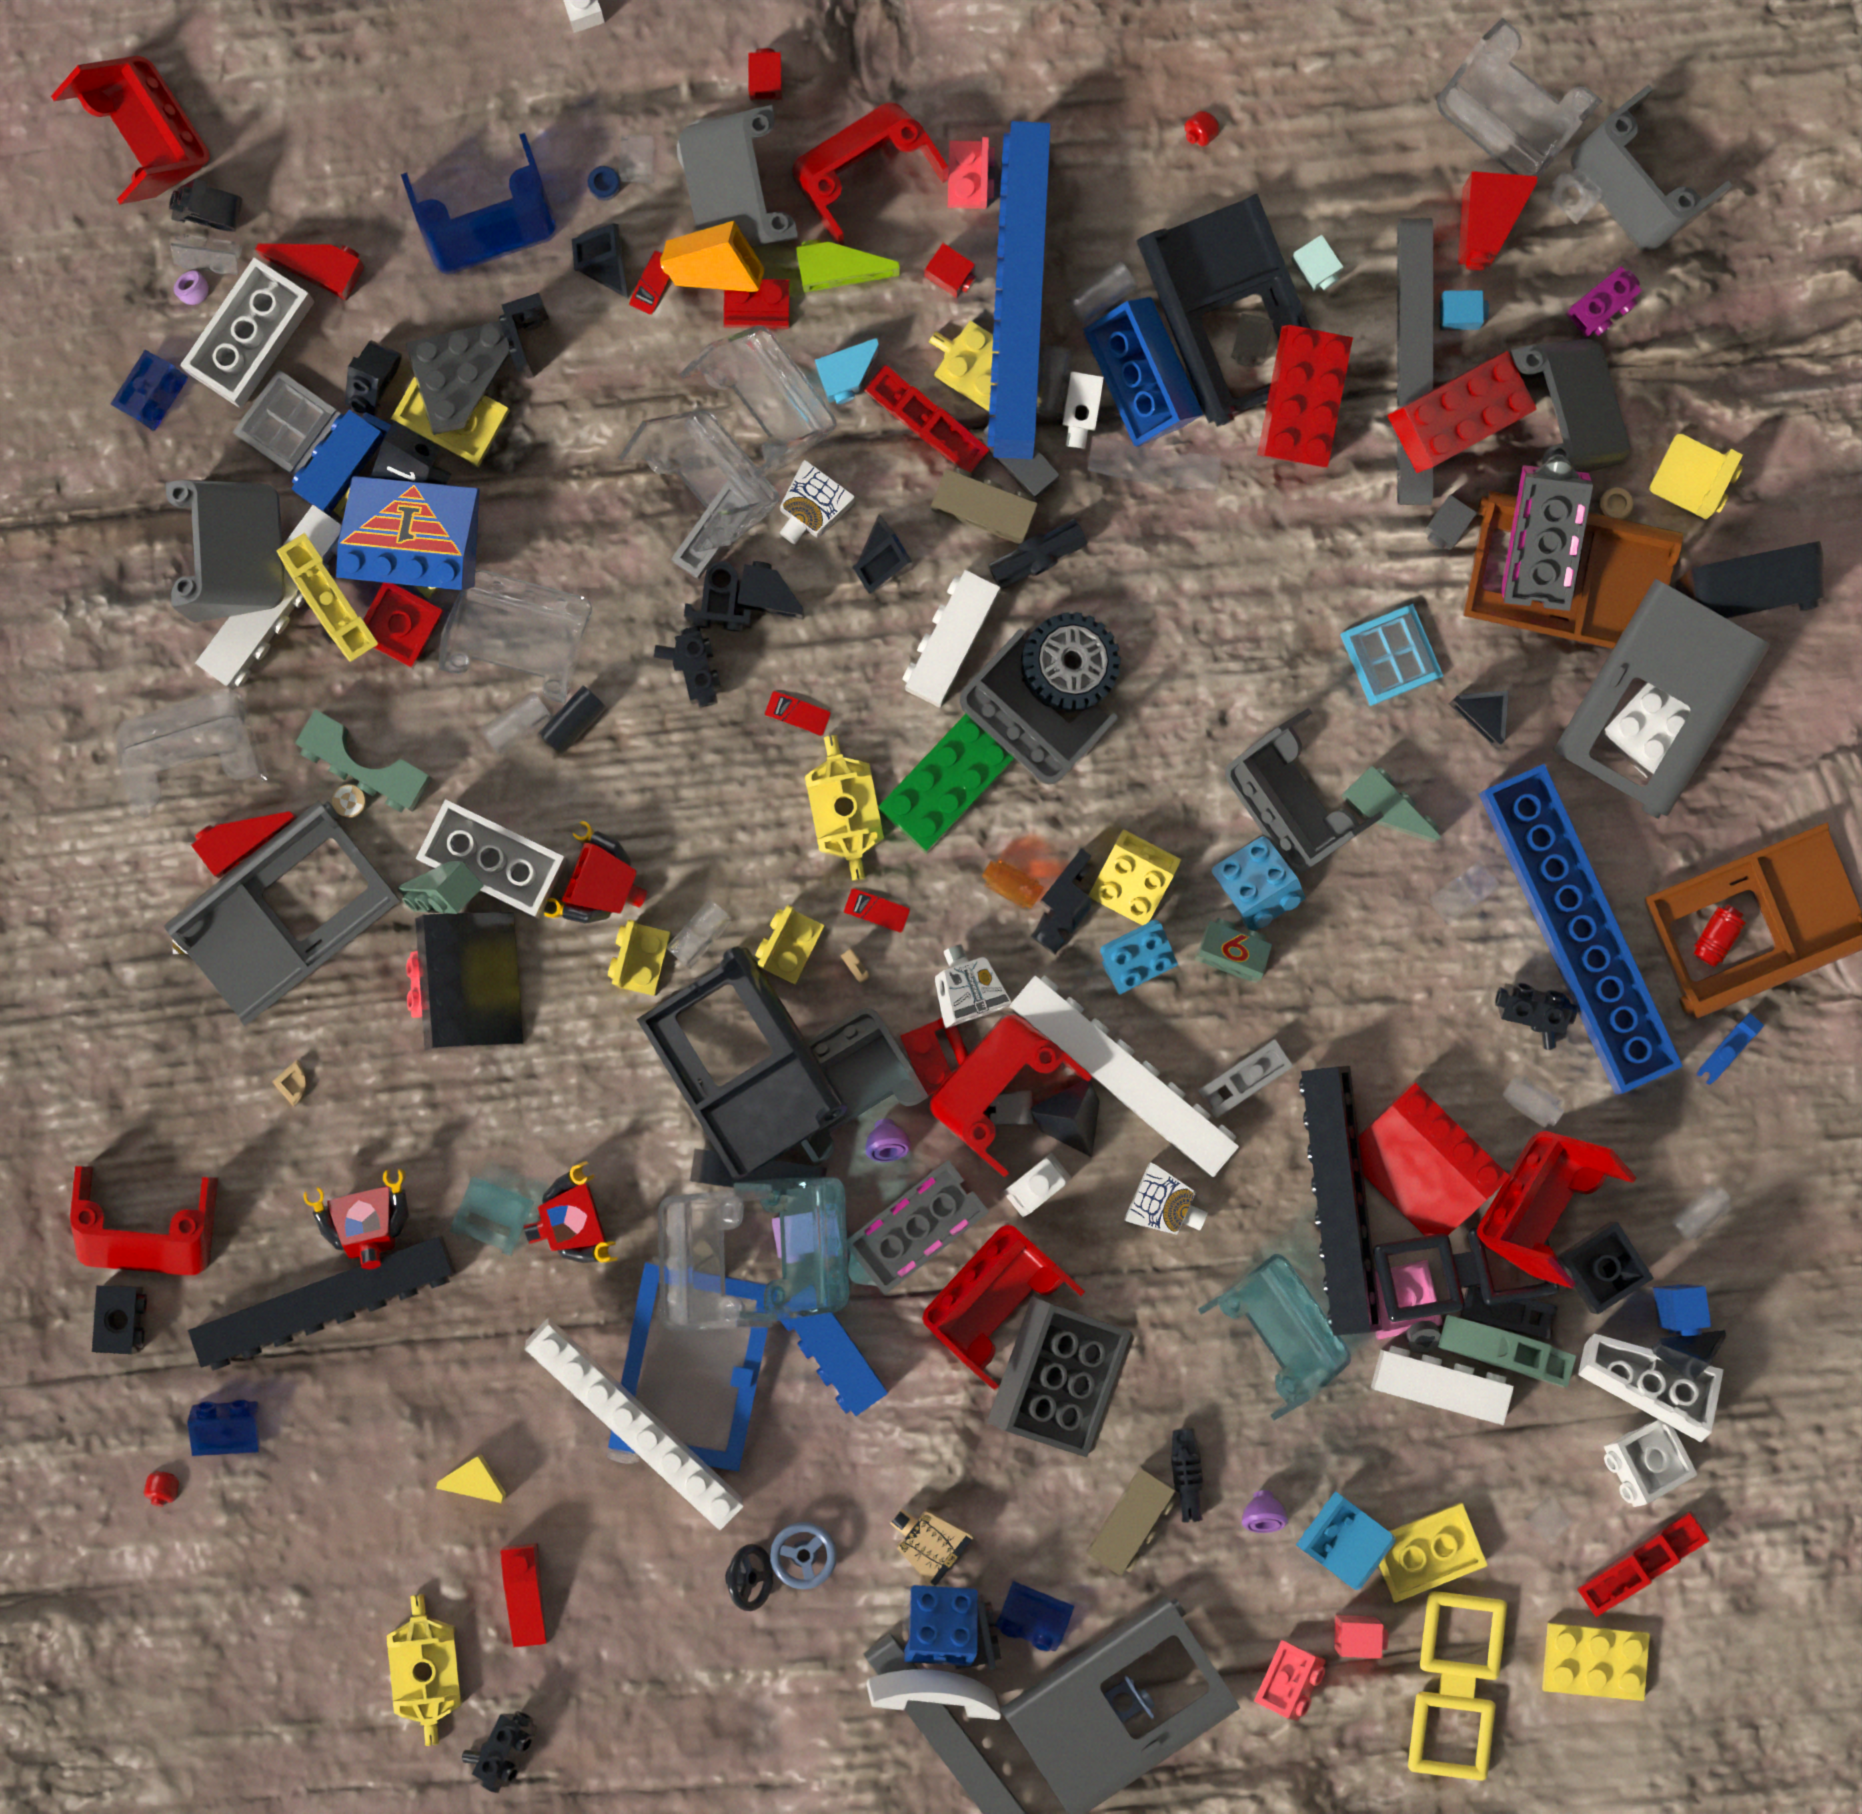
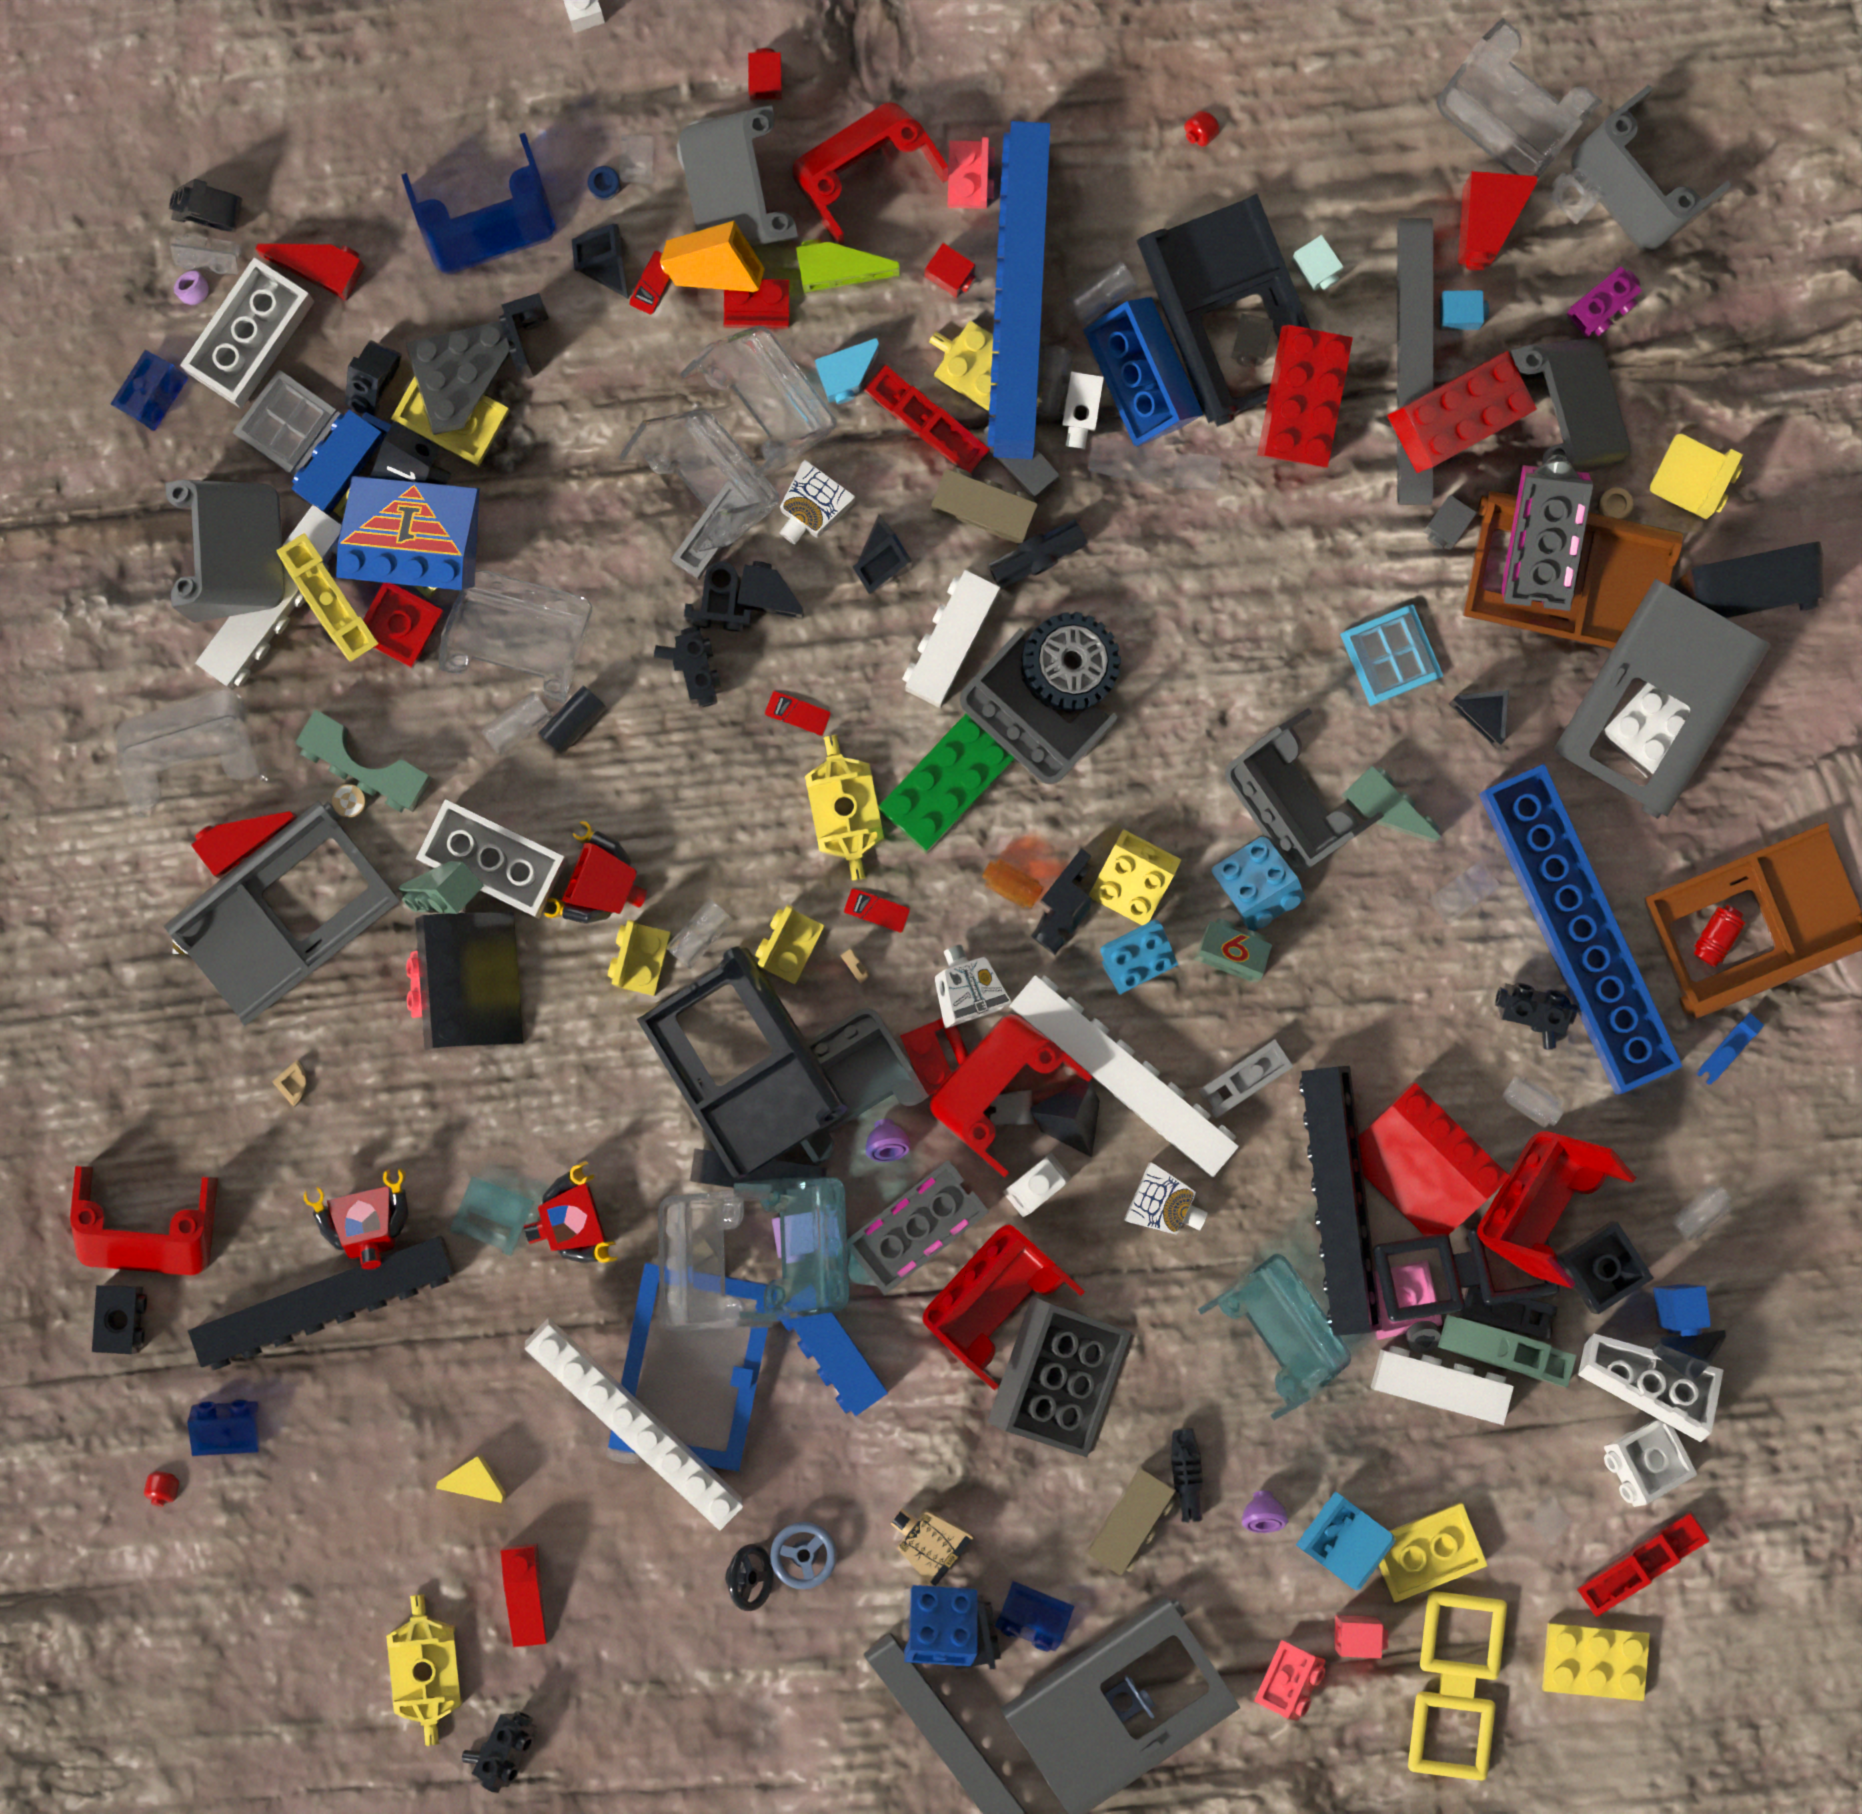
(147, 118): red windscreen -> none
(934, 1686): white slope -> none

